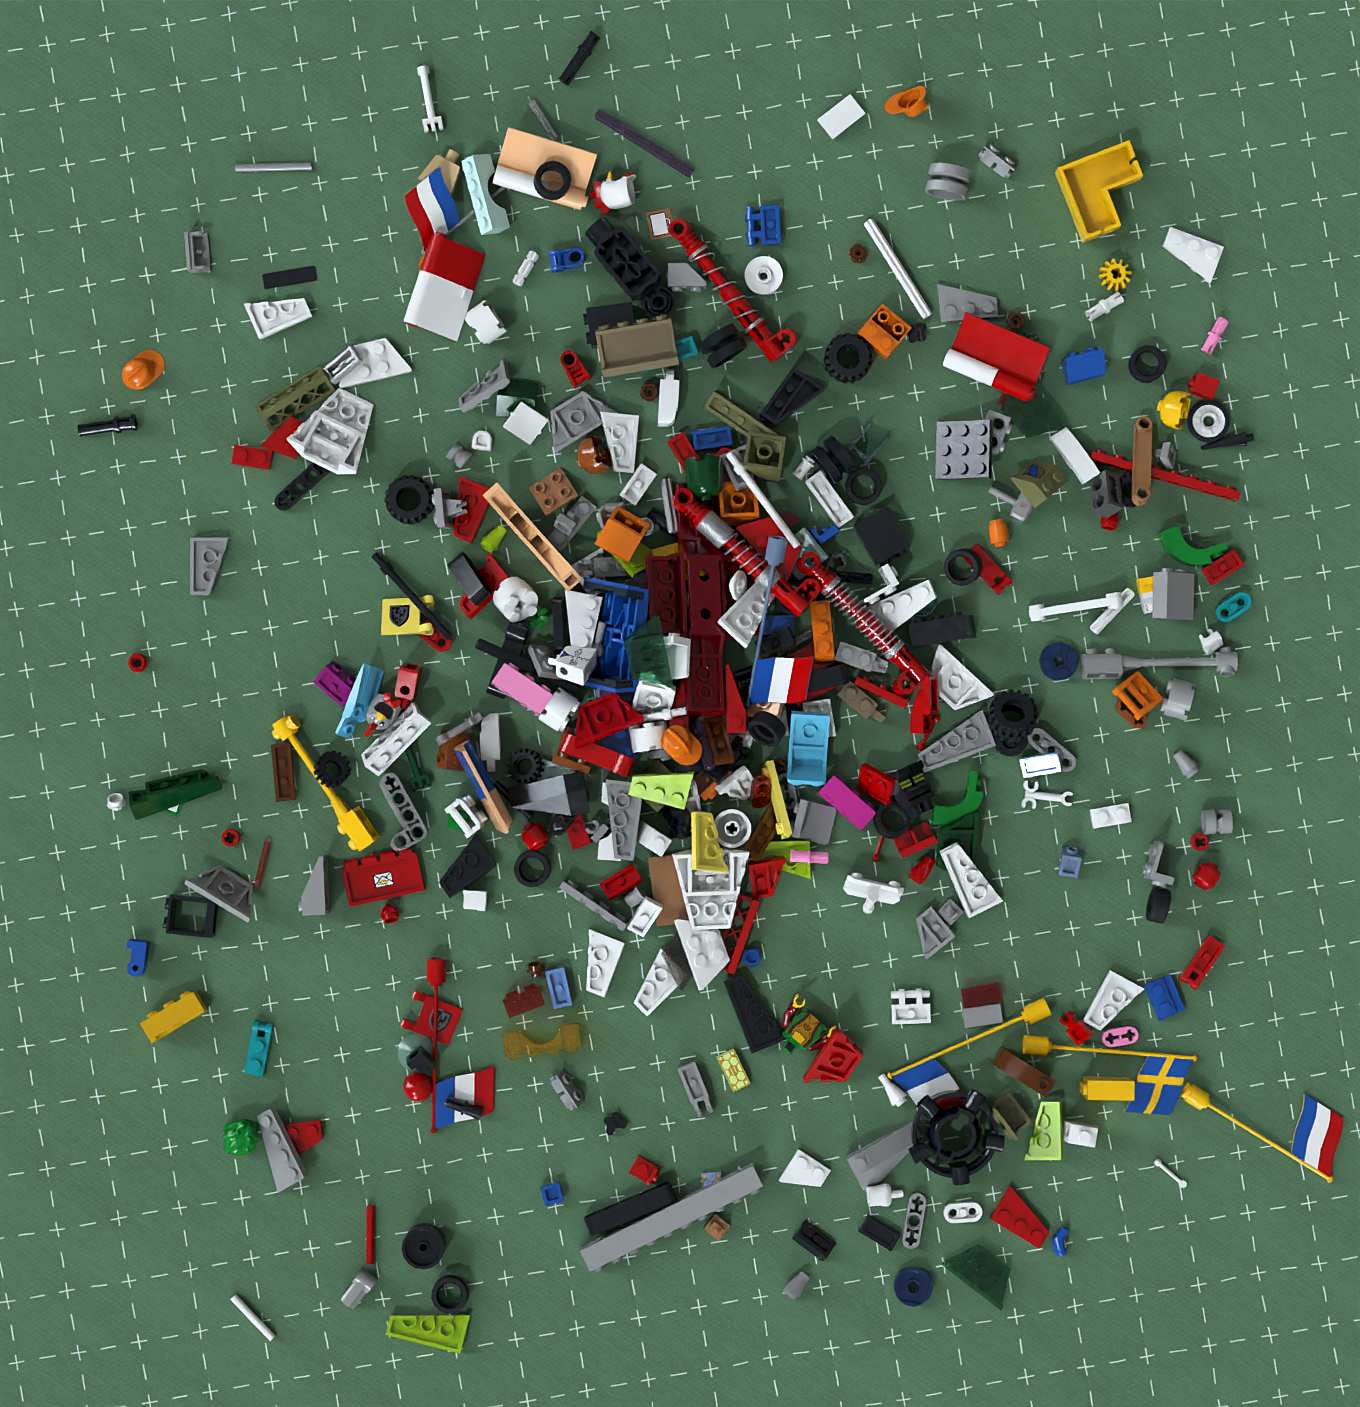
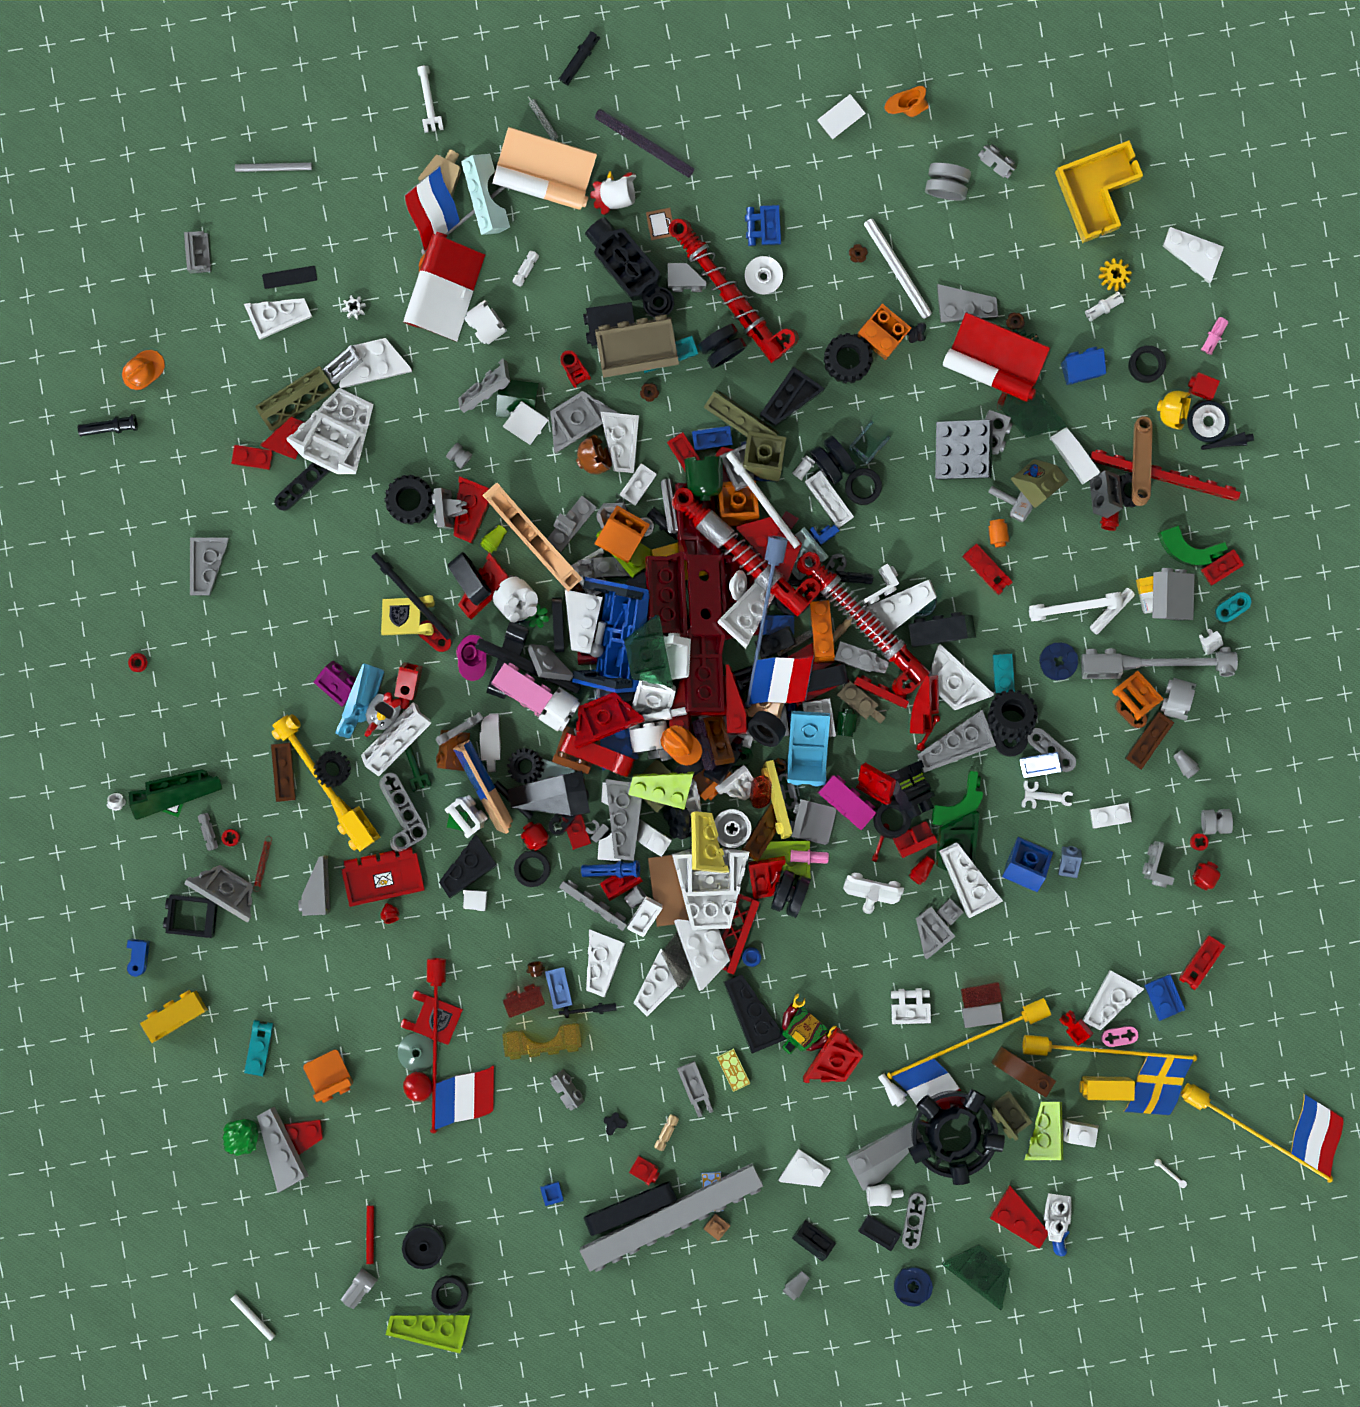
(207, 831): none -> light grey axle
(328, 1076): none -> orange bracket
(352, 301): none -> white gear
(420, 1060): black panel -> none
(464, 1107): black axle -> none
(471, 660): none -> dark pink piece
(482, 441): white tile -> none
(552, 166): black tyre -> none
(553, 491): medium nougat hinge -> none
(564, 259): blue piece -> none
(574, 663): white torso -> none
(599, 1008): none -> black piece
(619, 869): none -> blue pin
(666, 1132): none -> tan axle
(668, 399): white piece -> none
(790, 893): none -> black wheel
(841, 629): none -> tan piece
(846, 723): none -> dark green brick
(881, 537): black brick -> none
(950, 573): black tyre -> none
(962, 1212): white plate -> none
(1003, 673): none -> teal plate
(1027, 864): none -> blue slope
(1057, 1216): none -> white connector
(1149, 740): none -> reddish brown plate
(1158, 905): black tyre -> none
(1166, 455): light grey tile -> none

